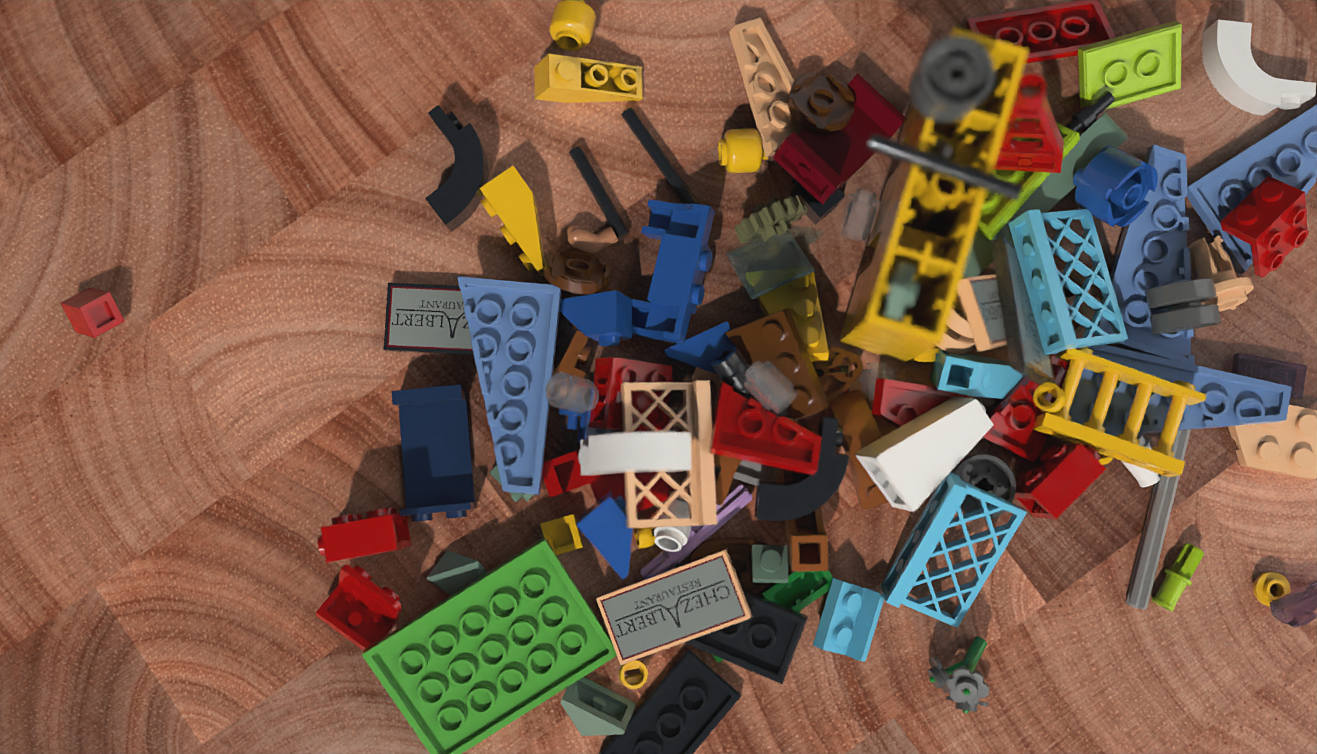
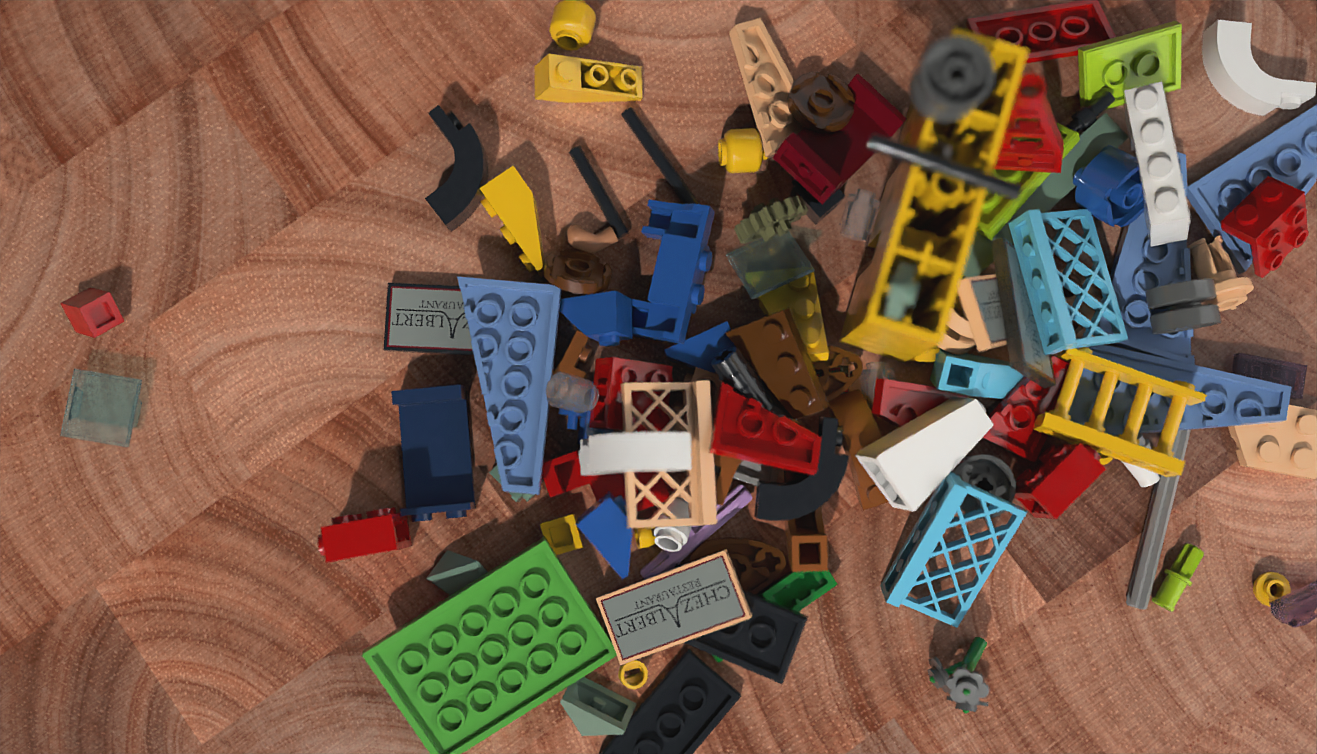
(102, 408): none -> clear light blue piece
(360, 608): red bracket -> none
(769, 386): clear brick -> none
(769, 563): sand green plate -> none
(849, 620): medium azure bracket -> none
(1044, 404): yellow hinge -> none
(1158, 164): none -> white arch

